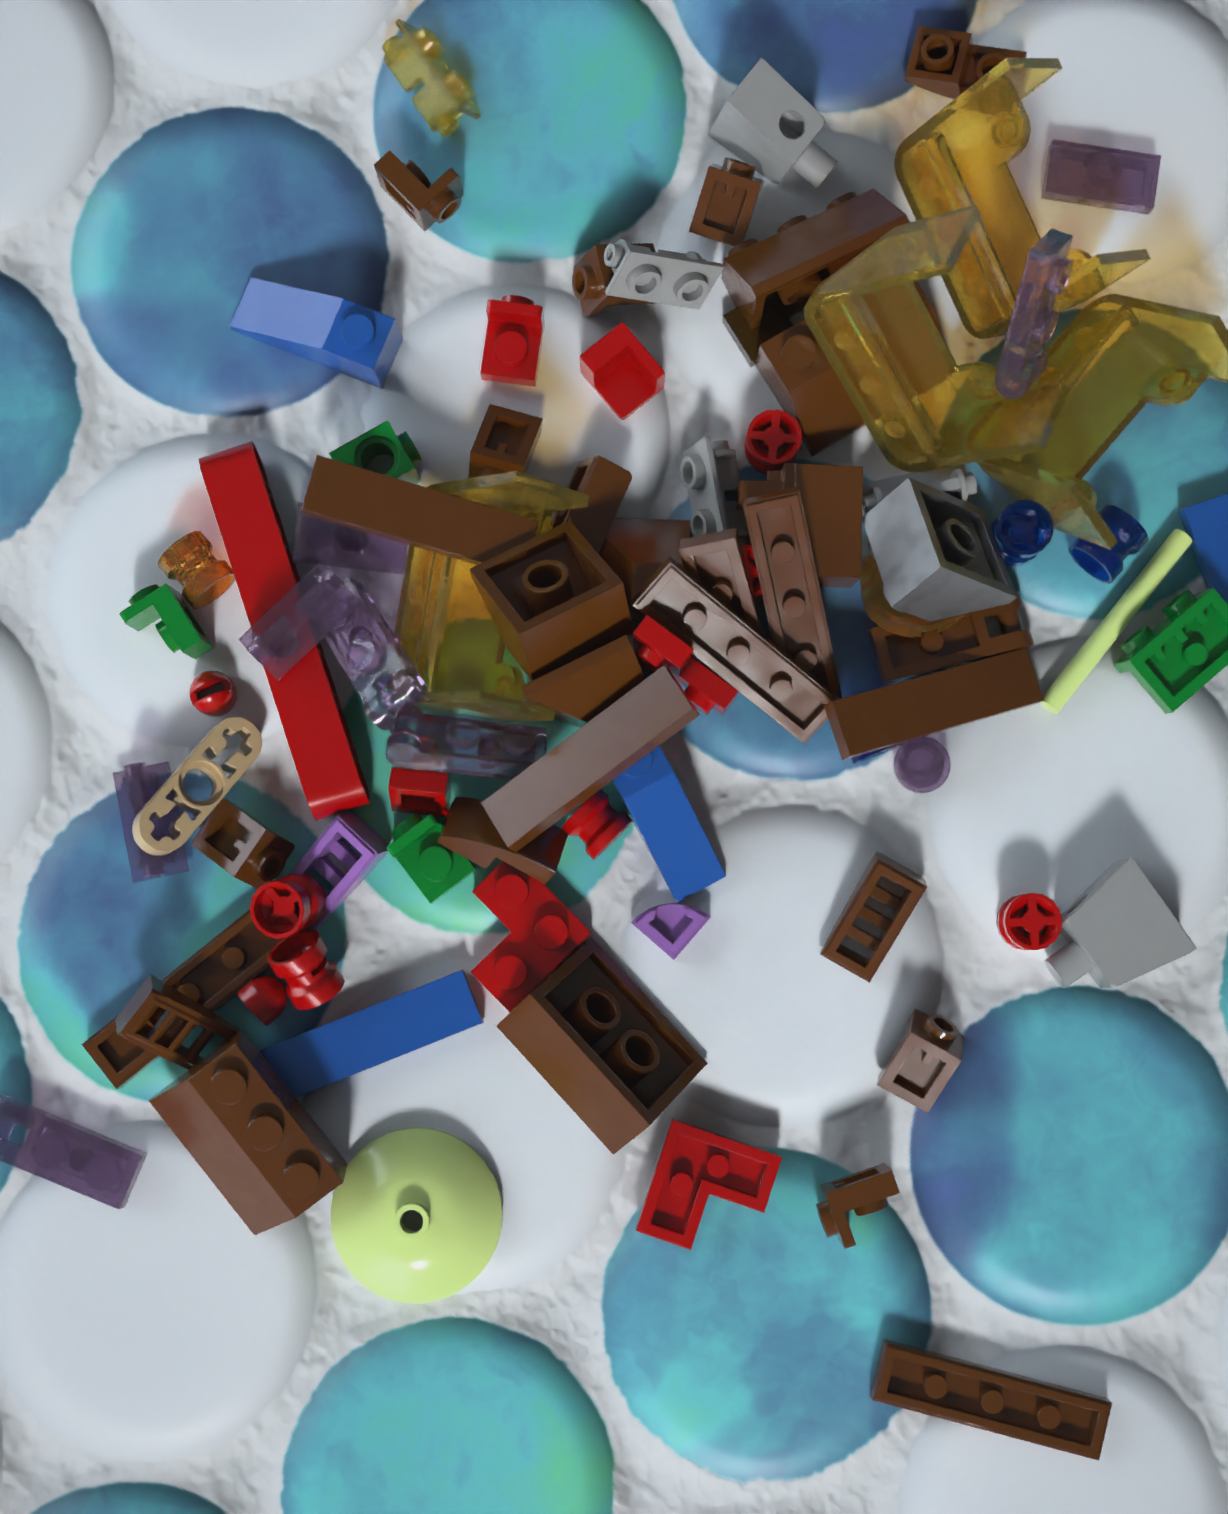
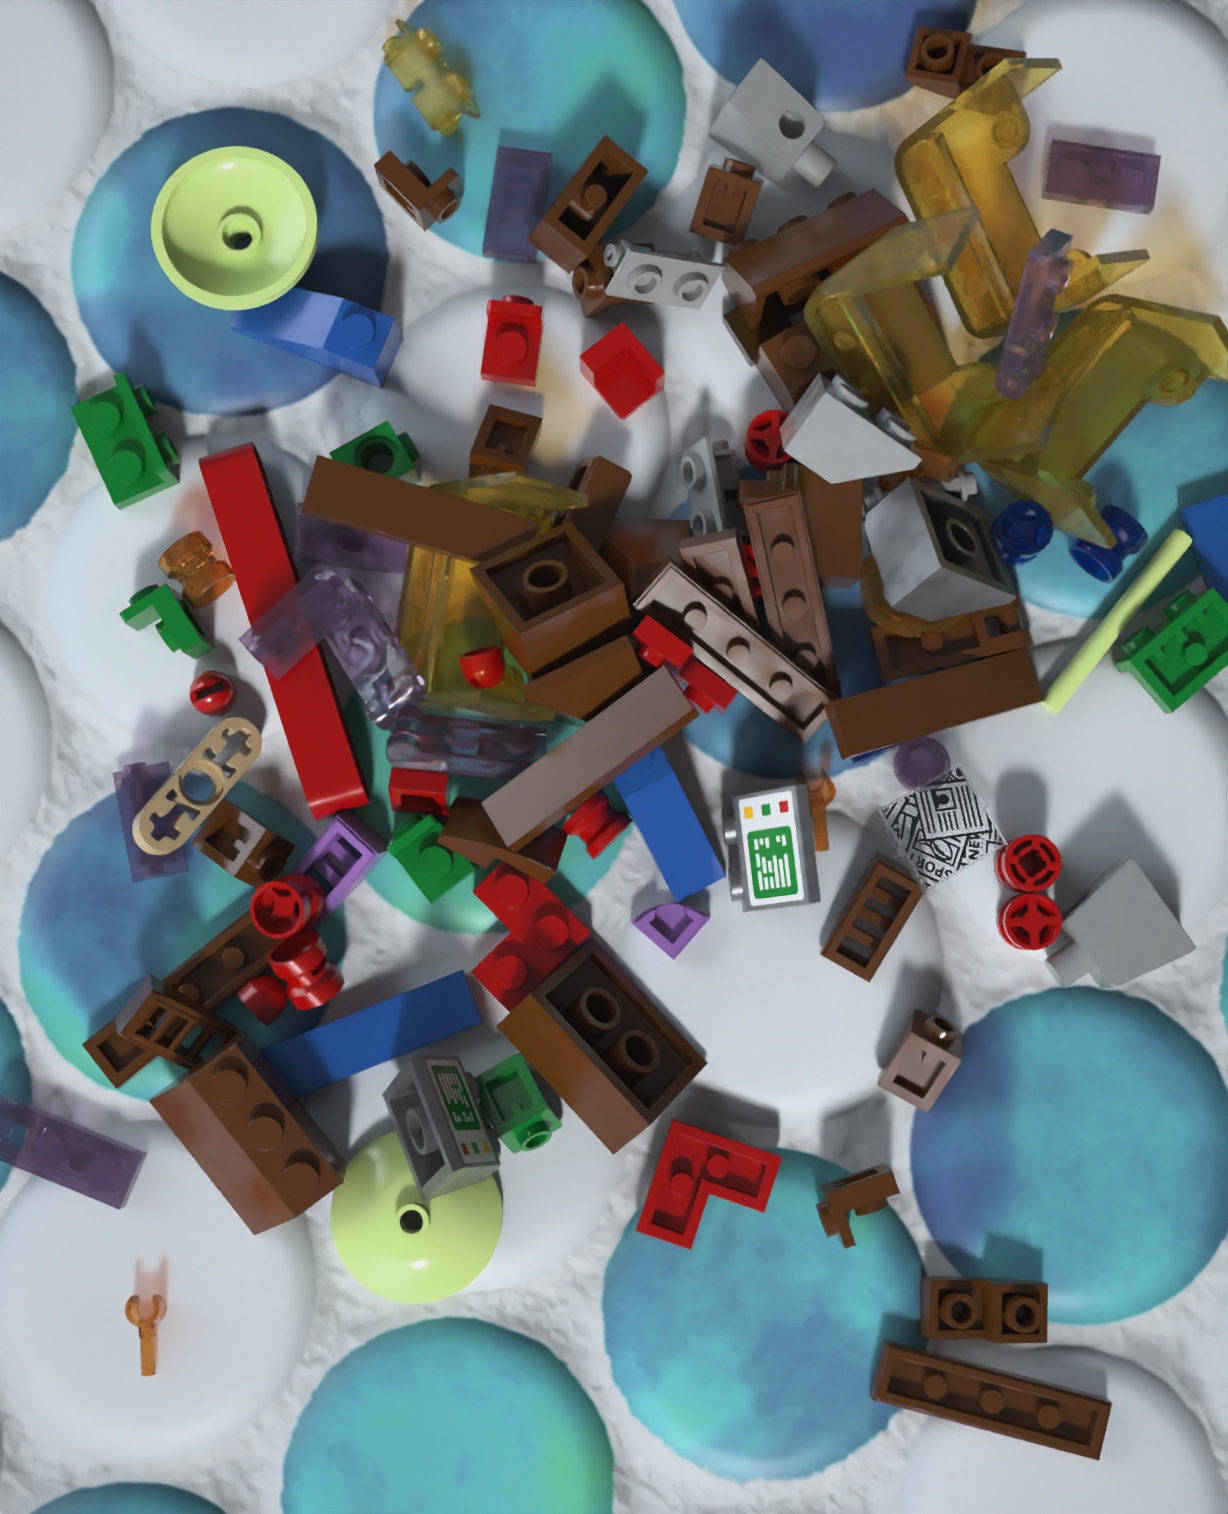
(125, 443): none -> green bracket
(146, 1330): none -> clear orange hand
(226, 198): none -> yellowish green dish
(441, 1125): none -> flat silver slope
(483, 666): none -> red hinge
(516, 203): none -> clear purple plate
(517, 1105): none -> green bracket
(587, 204): none -> reddish brown brick
(772, 849): none -> slope
(818, 801): none -> clear orange hand
(843, 437): none -> light grey slope
(934, 465): none -> clear orange arm
(941, 828): none -> clear piece
(984, 1309): none -> reddish brown slope
(1016, 864): none -> red wheel

